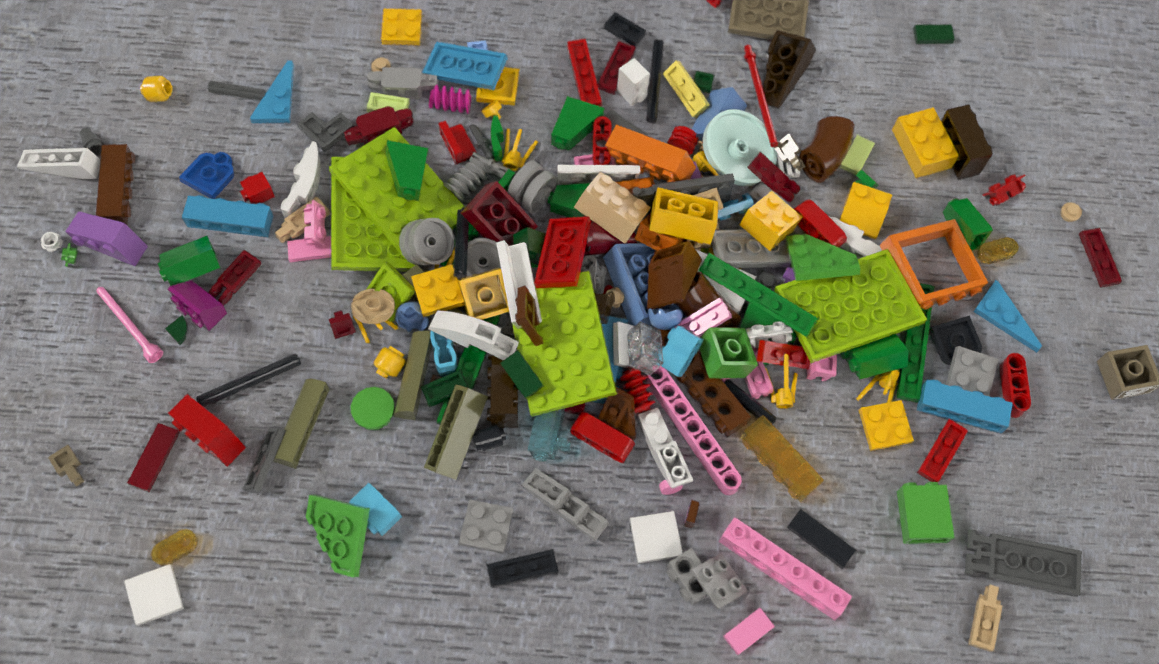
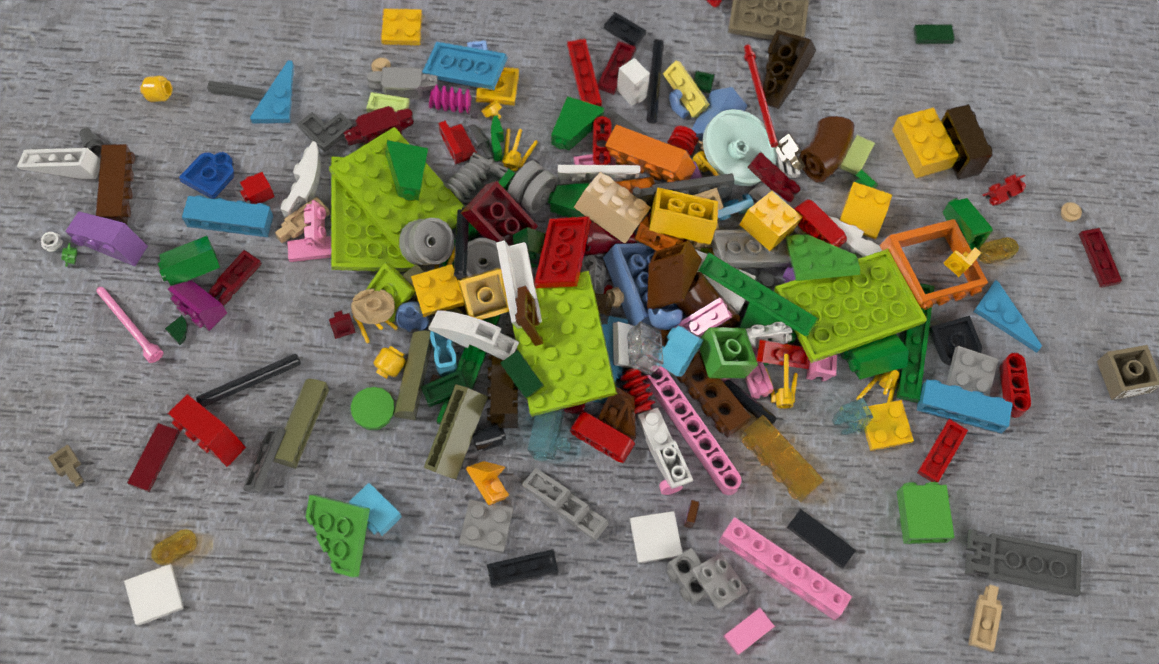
(486, 479): none -> light orange slope
(675, 103): none -> medium blue arm
(854, 414): none -> clear light blue hinge
(959, 263): none -> yellow bracket

